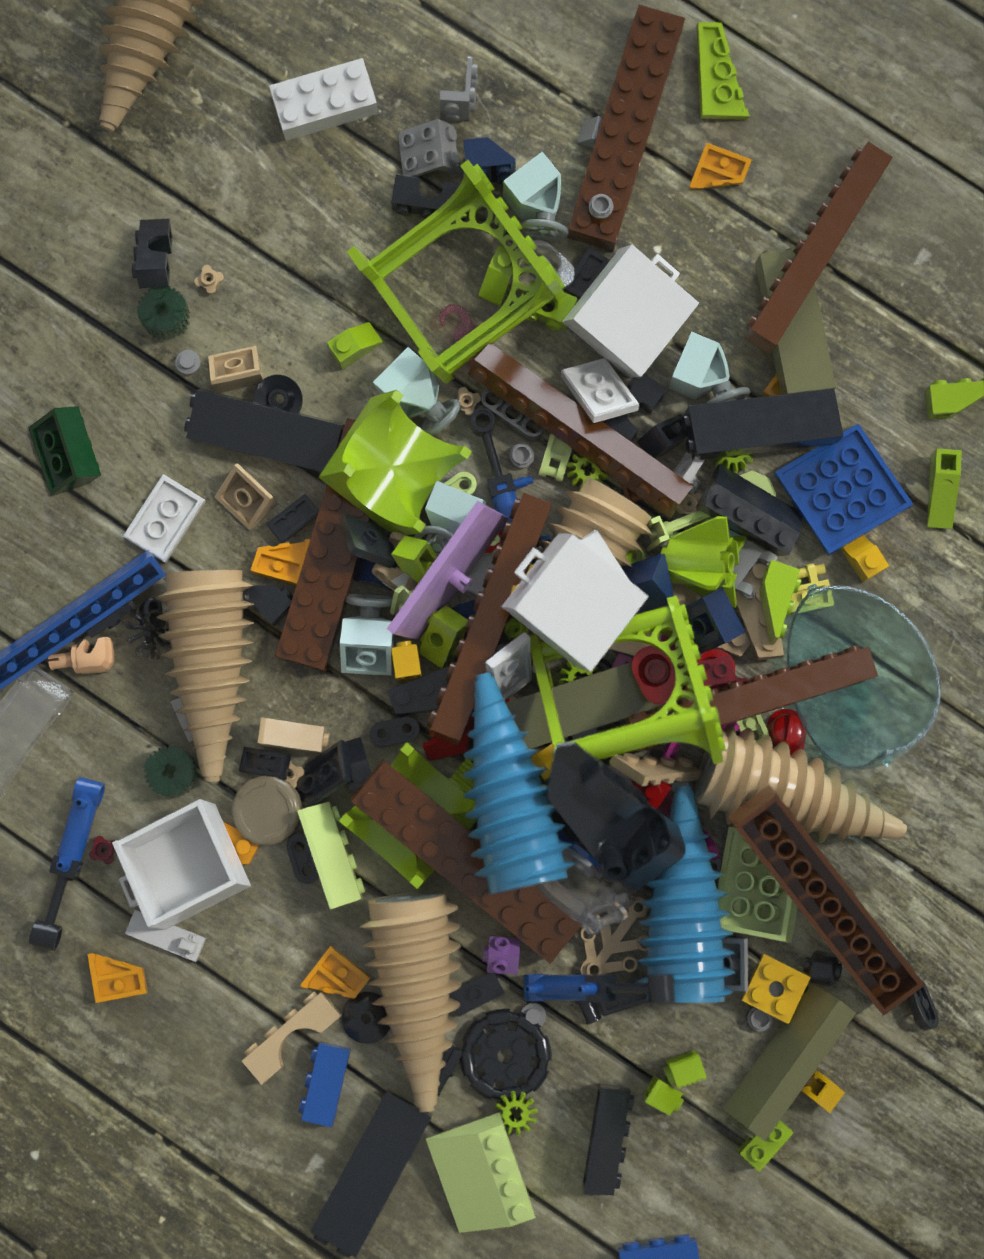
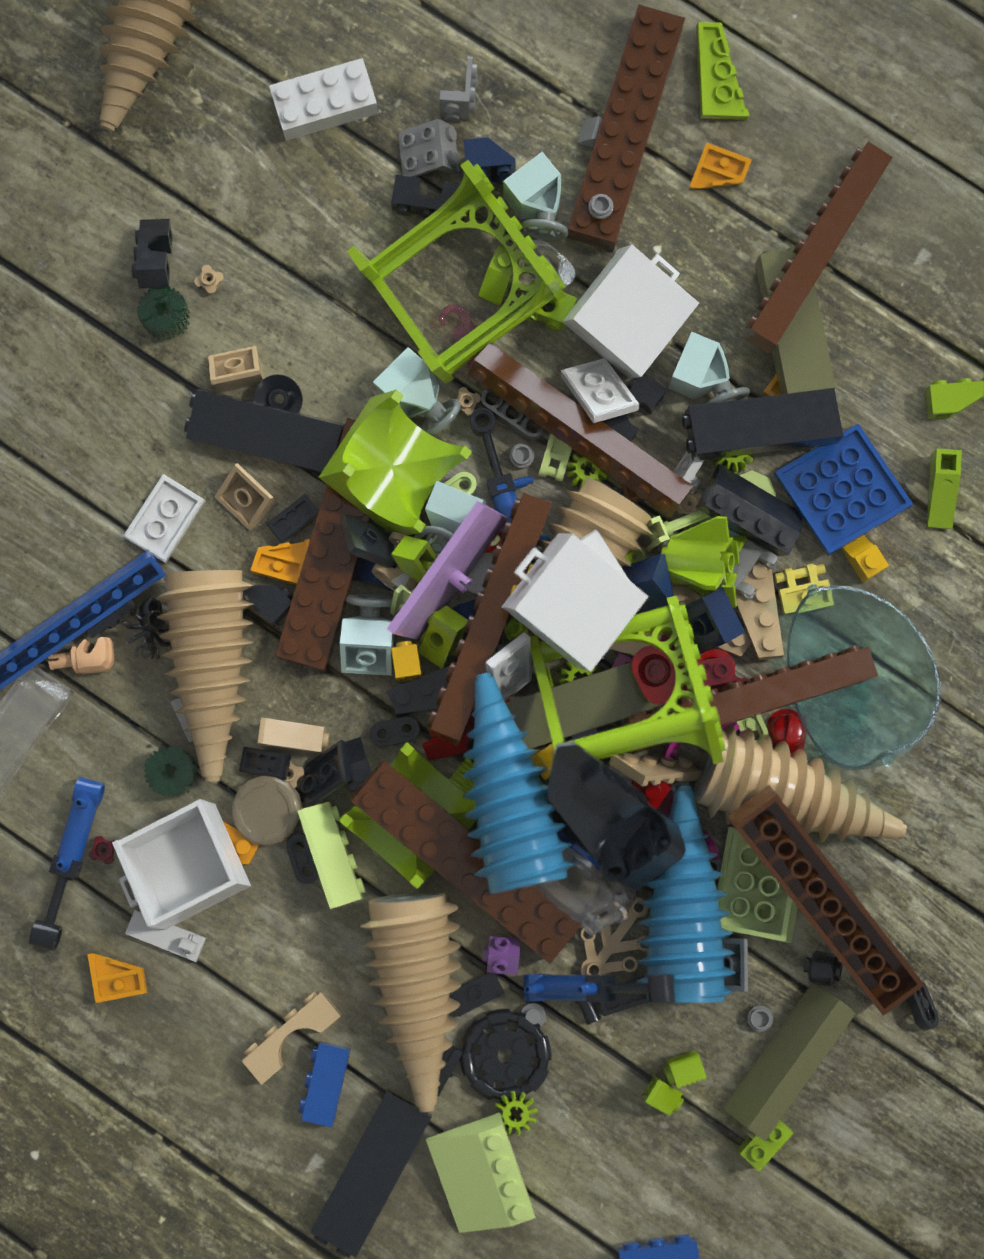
(64, 450): dark green slope -> none
(188, 362): light grey plate -> none
(336, 975): light orange wing -> none
(352, 1018): black dish -> none
(353, 344): lime slope -> none
(586, 273): black plate -> none
(606, 1140): black slope -> none
(663, 437): black slope -> none
(775, 988): yellow piece -> none
(776, 593): lime slope -> none
(823, 1091): yellow arch -> none

